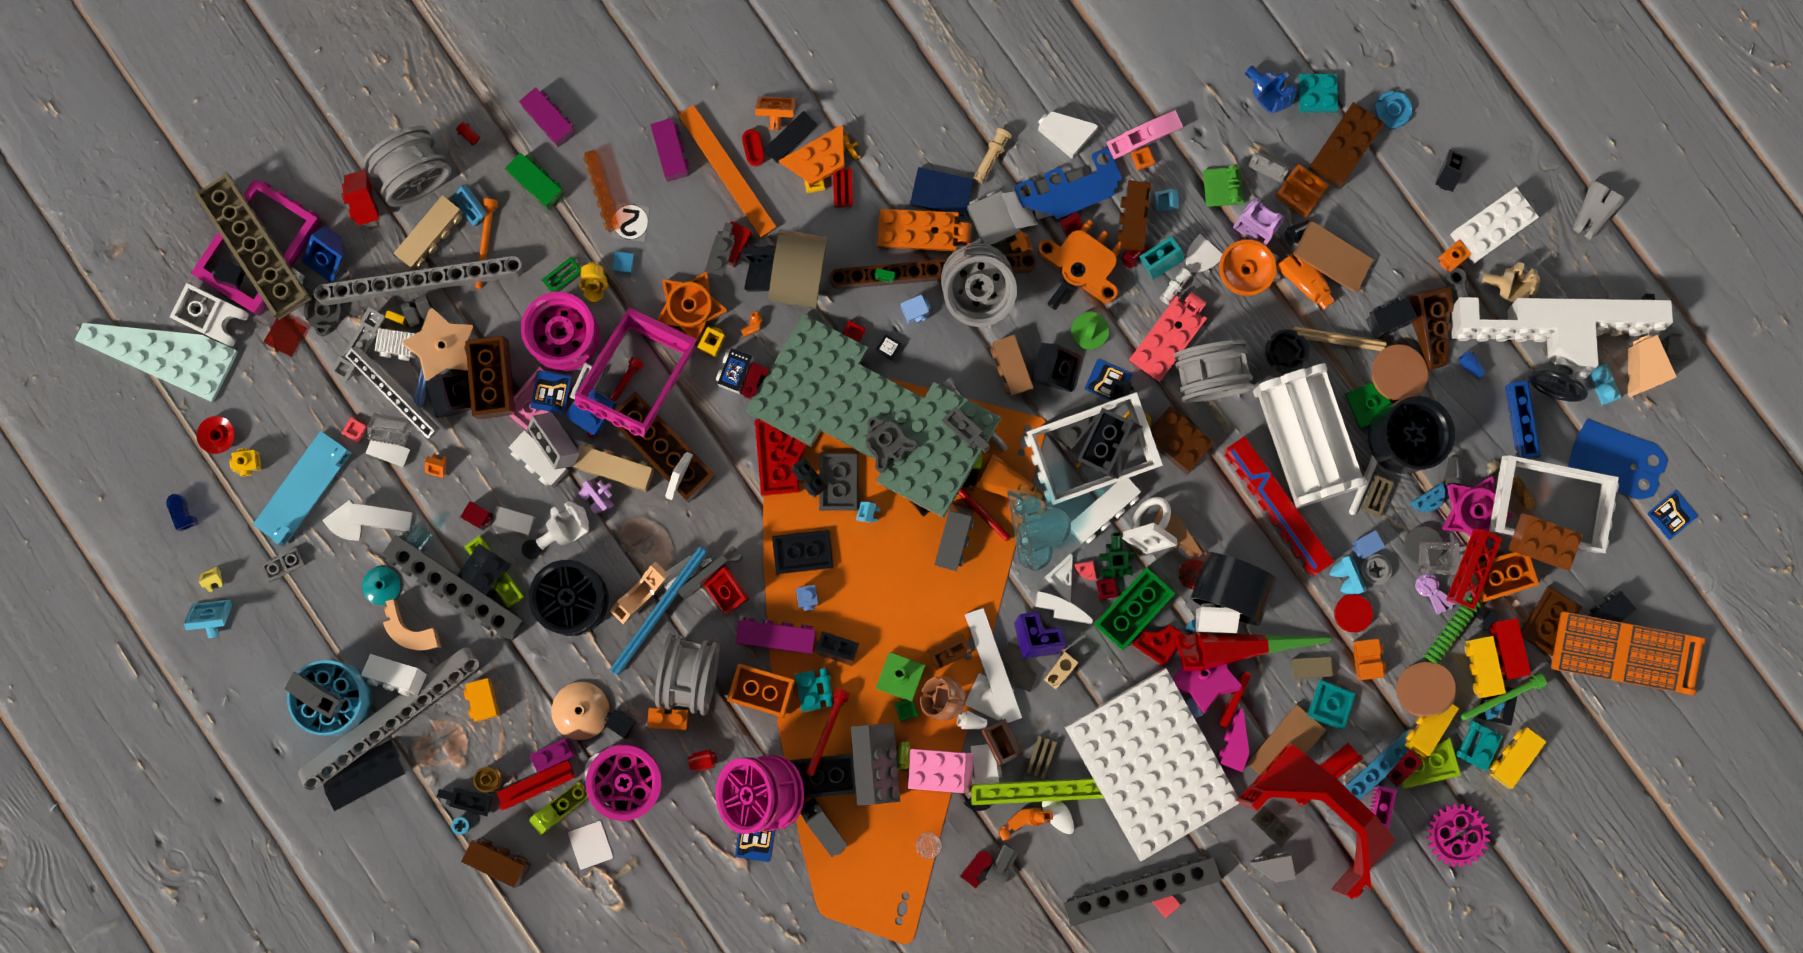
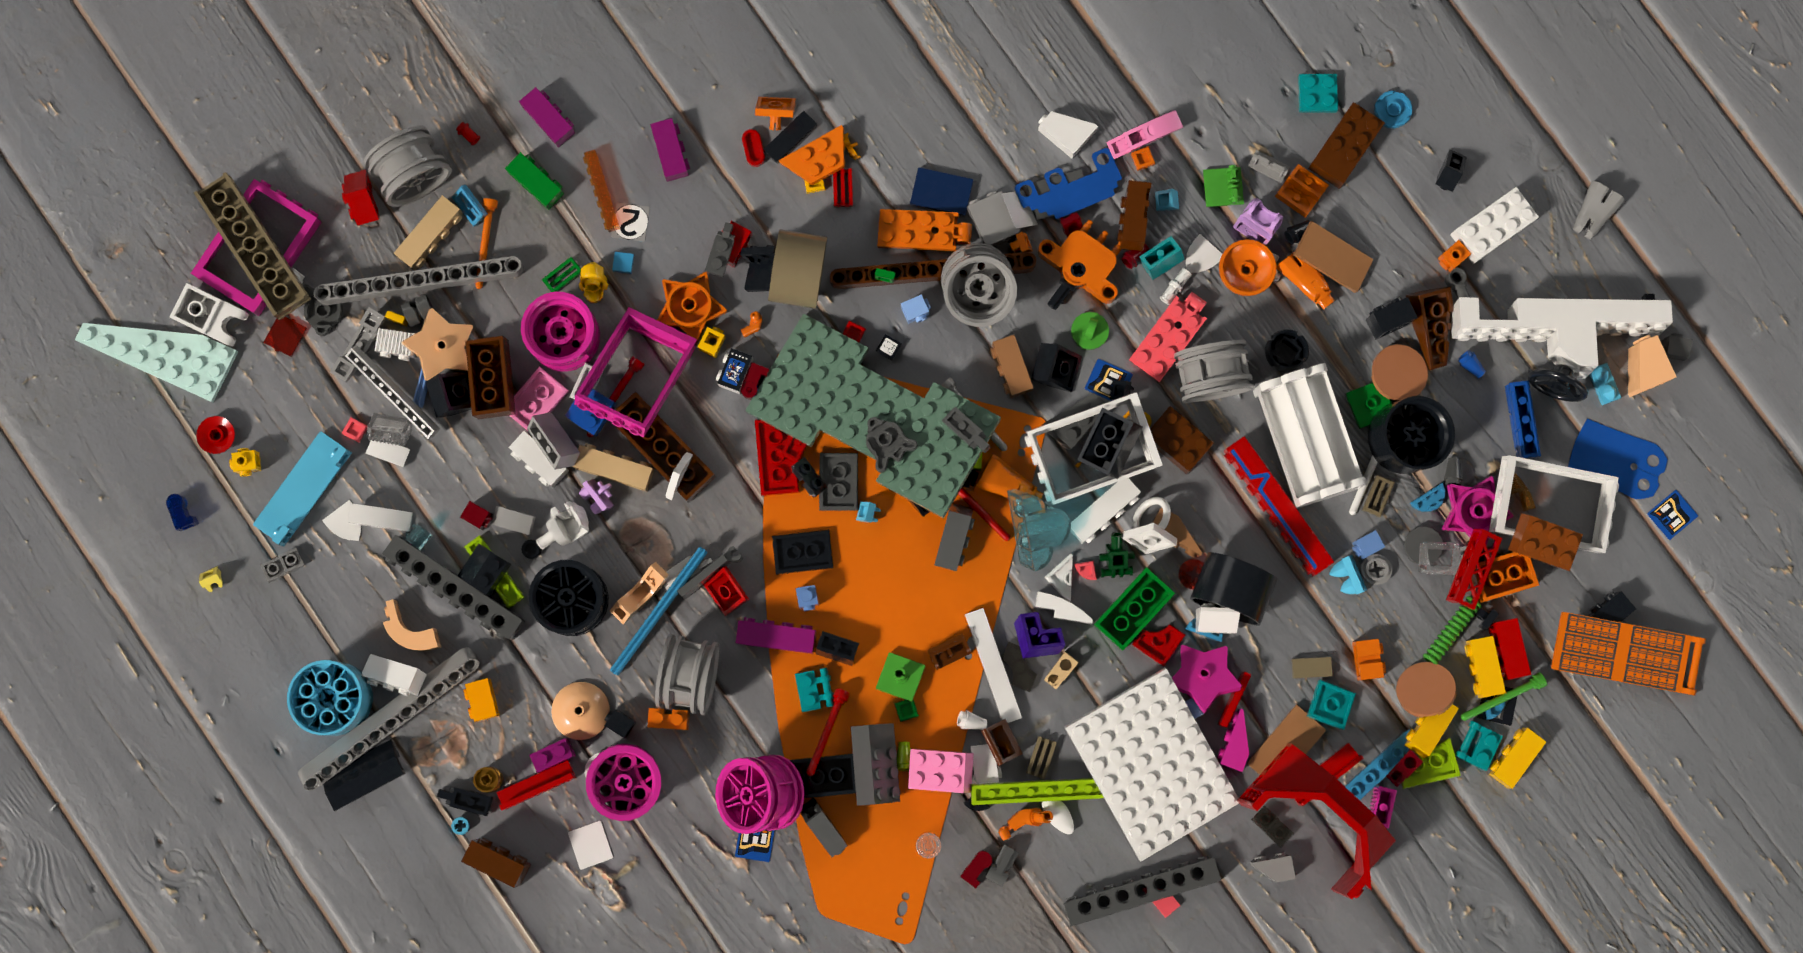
(208, 616): medium azure tile -> none
(229, 275): black brick -> none
(314, 695): dark grey slope -> none
(324, 253): blue slope -> none
(390, 588): teal dish -> none
(435, 466): orange tile -> none
(550, 392): sticker -> none
(558, 808): lime slope -> none
(702, 760): red brick -> none
(727, 171): orange tile -> none
(761, 690): orange brick -> none
(942, 698): nougat piece -> none
(982, 699): white sticker -> none
(995, 148): tan pin -> none
(1107, 589): dark red tile -> none
(1211, 650): red plate -> none
(1270, 90): blue piece -> none
(1341, 339): tan axle -> none
(1353, 613): red tile -> none
(1428, 586): lavender piece -> none
(1448, 820): dark pink gear -> none
(1514, 283): tan piece -> none
(1544, 620): reddish brown tile -> none

